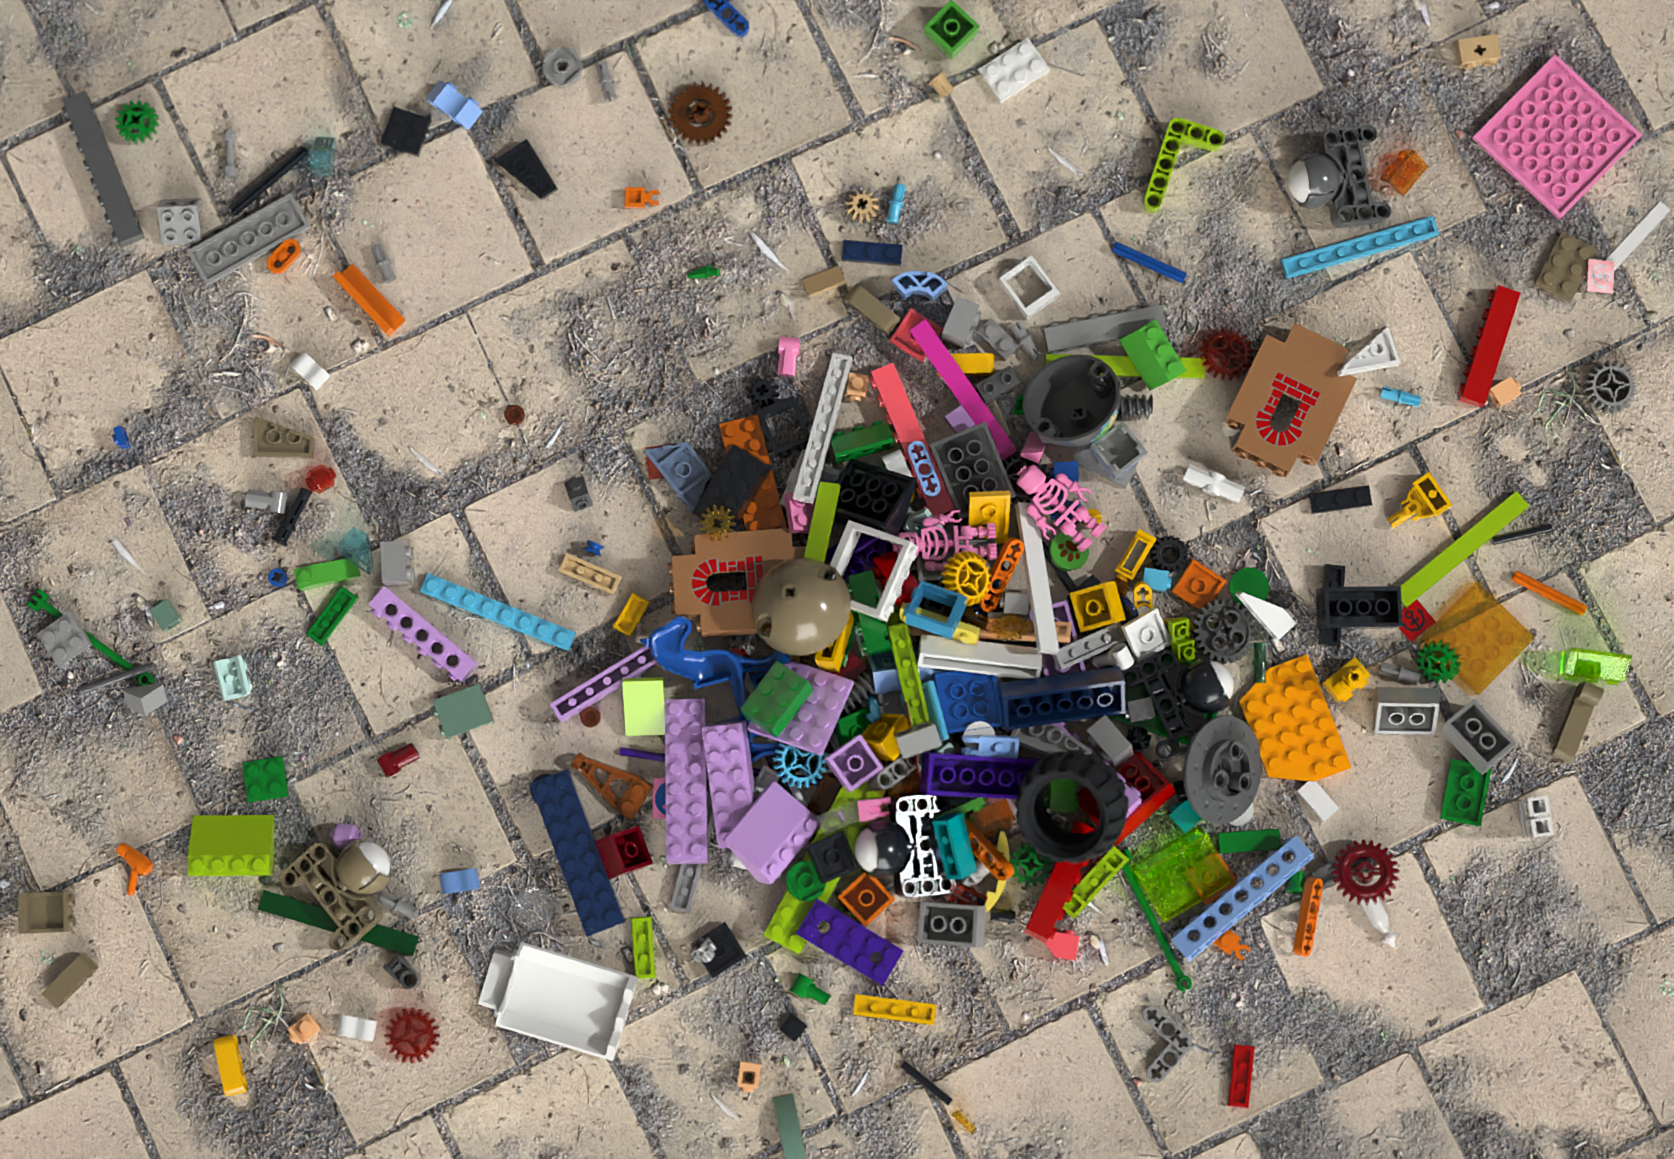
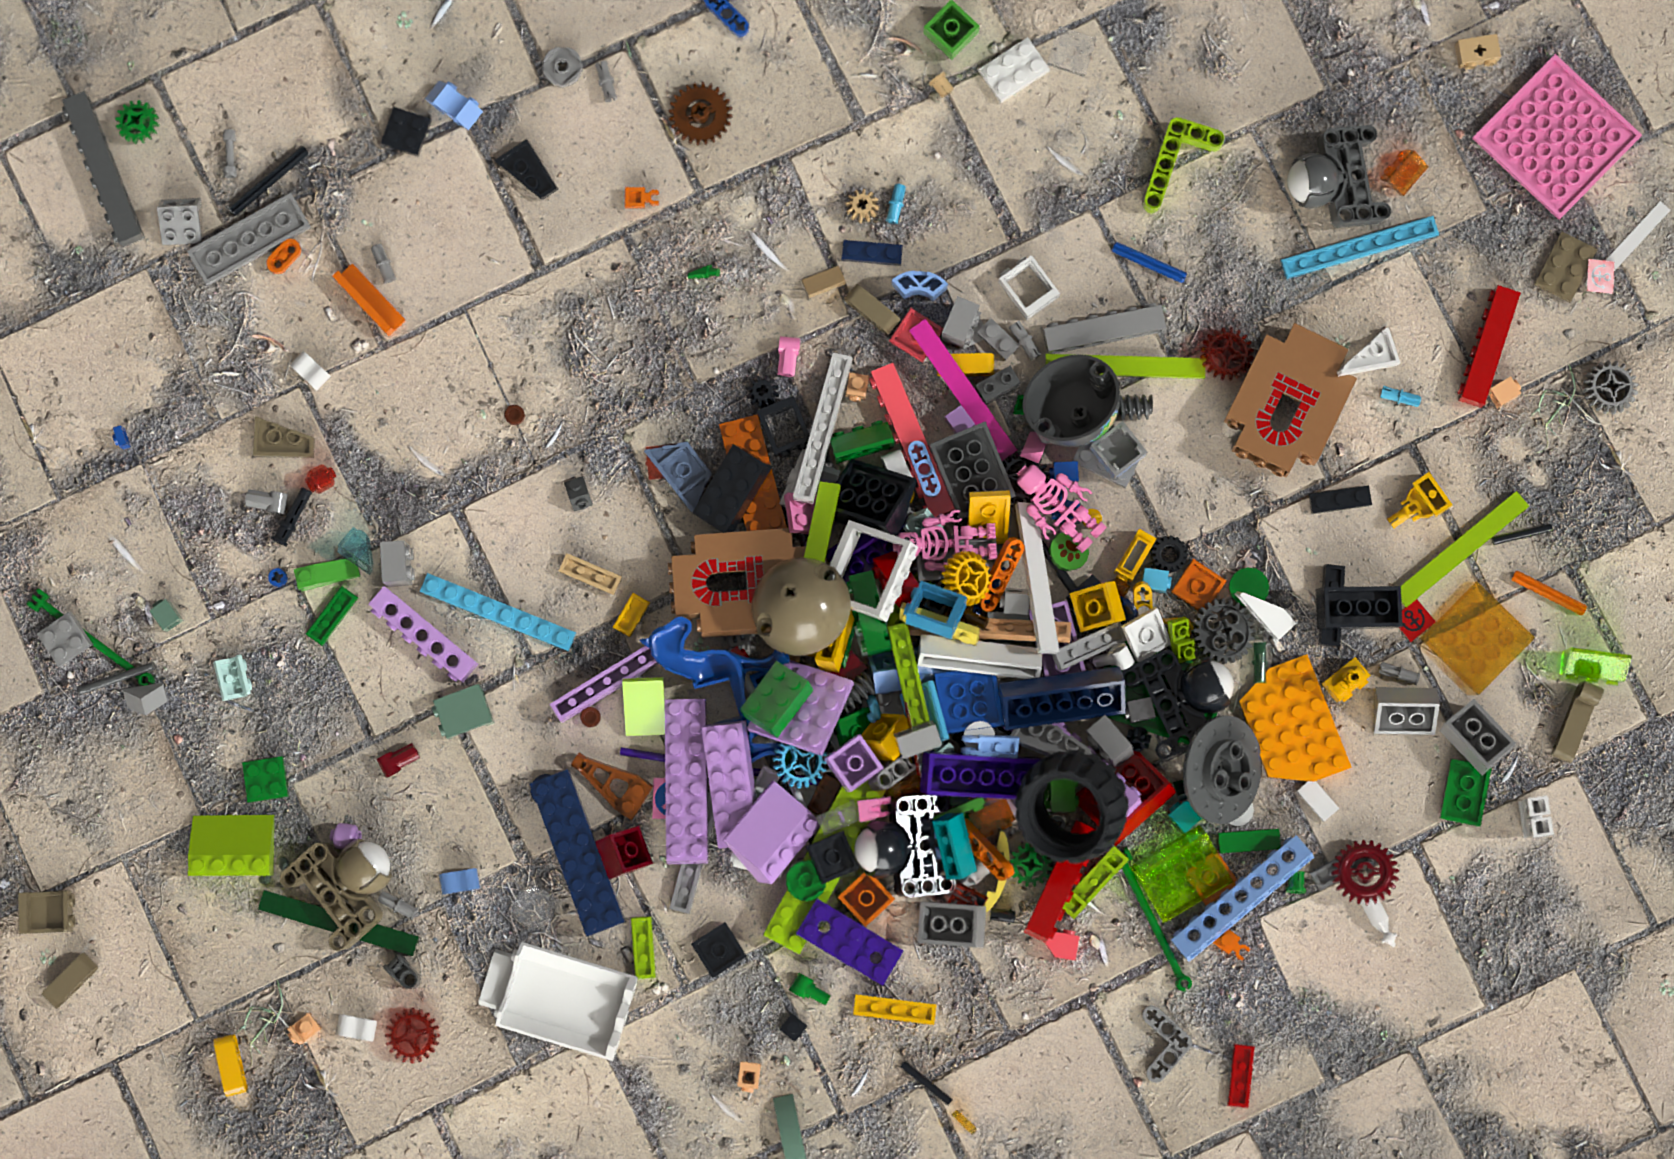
(137, 861): orange piece -> none
(323, 156): clear light blue slope -> none
(593, 548): blue bush -> none
(703, 950): light grey gear -> none
(719, 514): clear yellow gear -> none
(1006, 621): clear yellow gear -> none
(1152, 354): bright green slope -> none
(1213, 483): white piece -> none
(1308, 916): orange beam -> none
(1438, 652): green gear -> none

